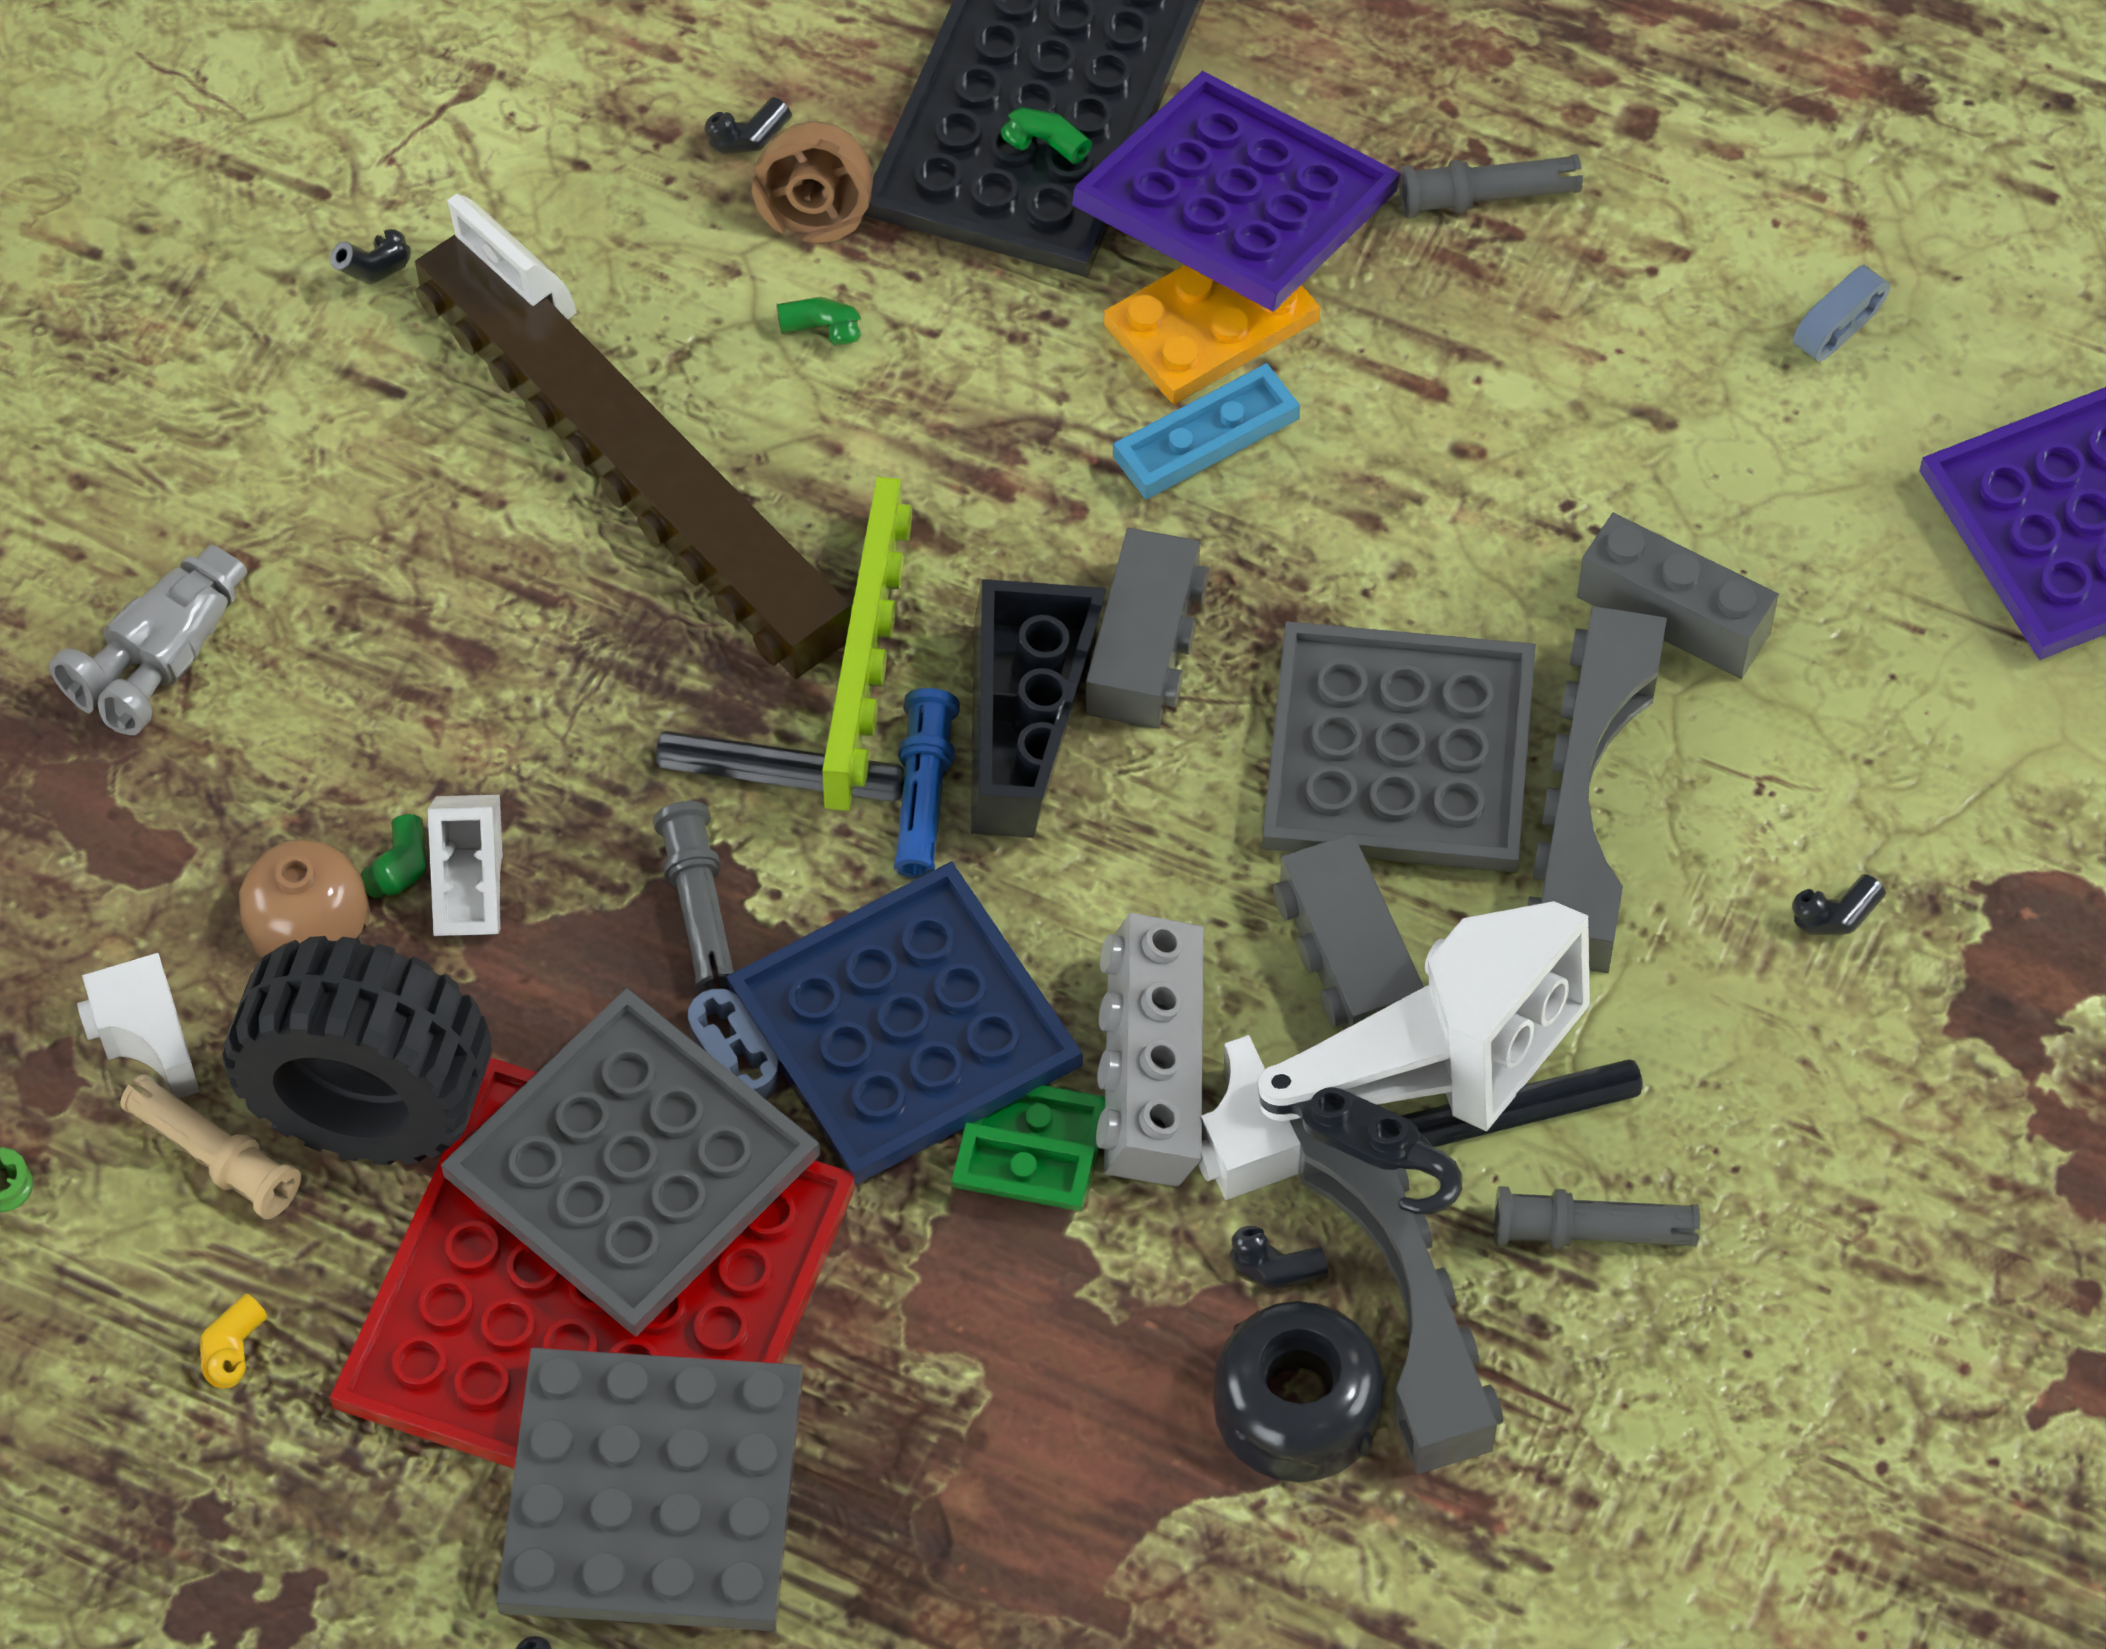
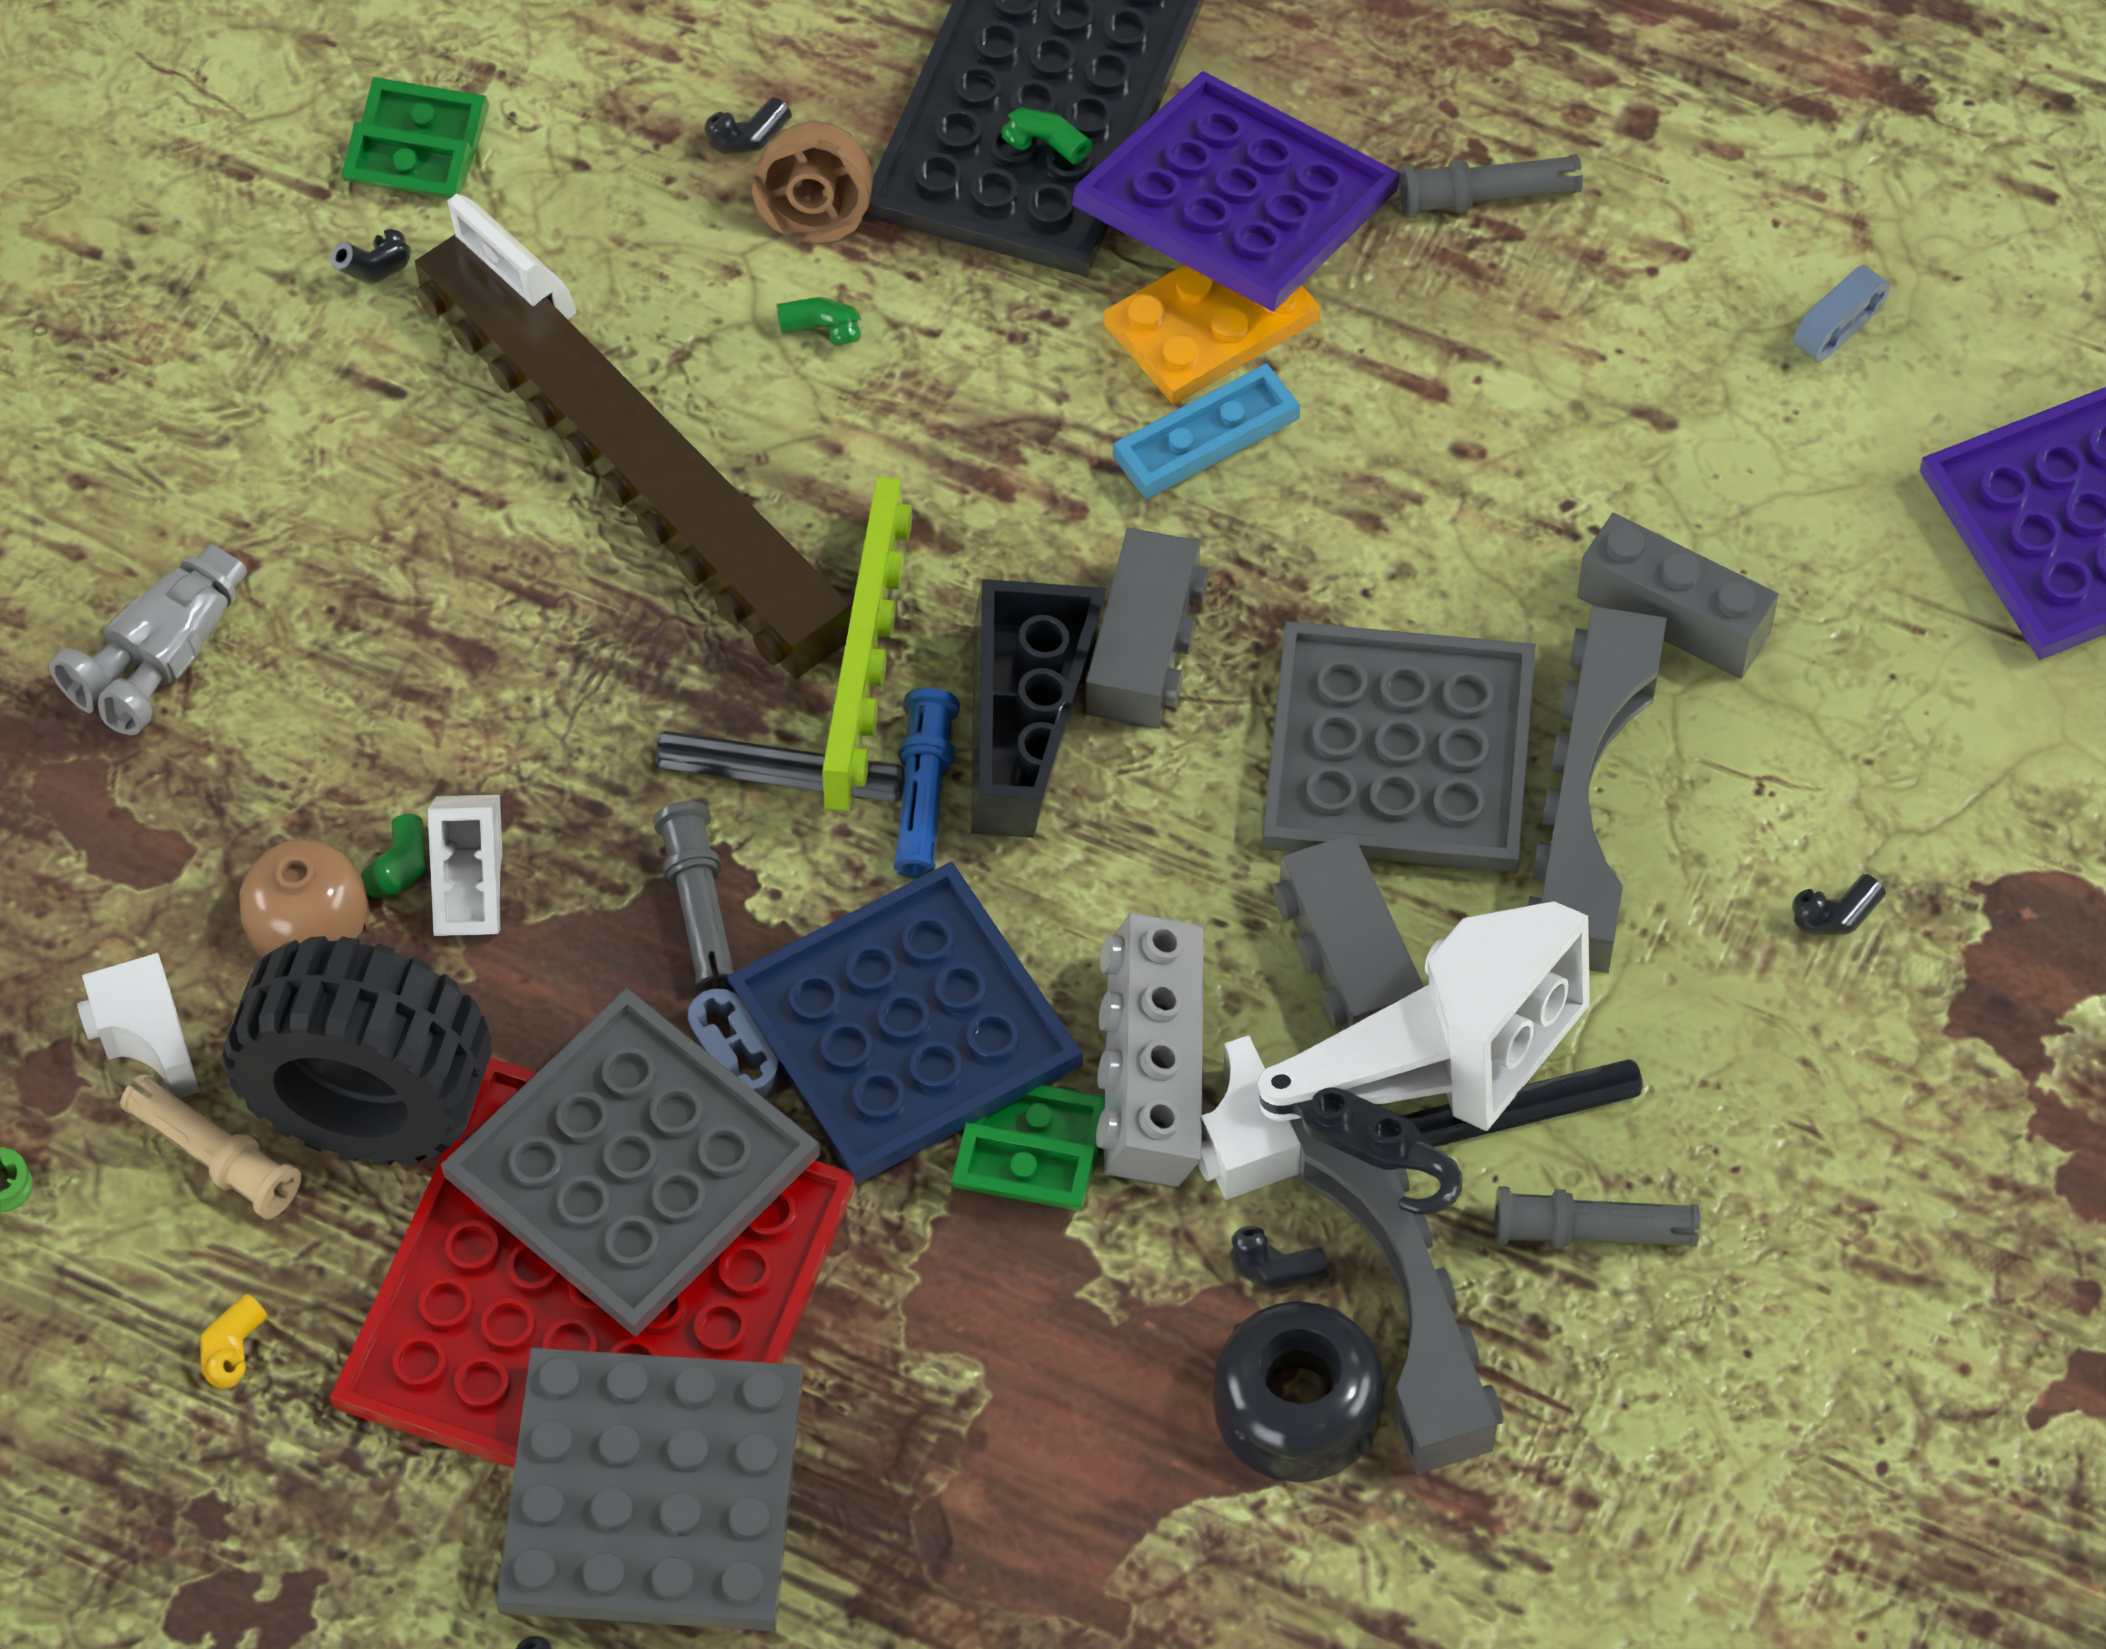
(415, 138): none -> green slope

